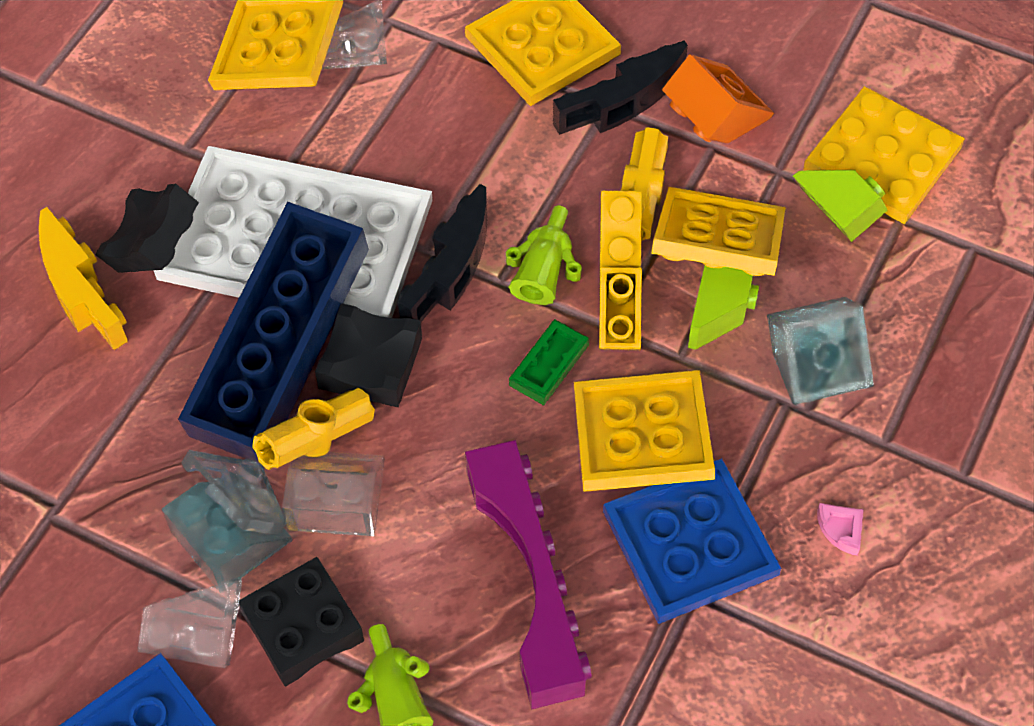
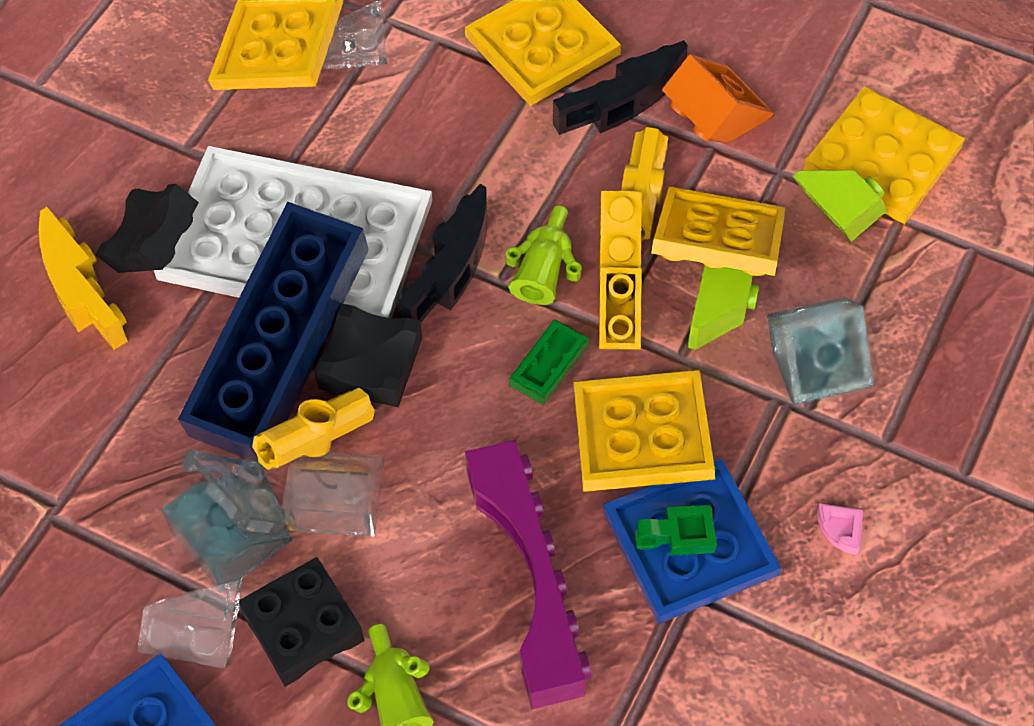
(684, 528): none -> green plate

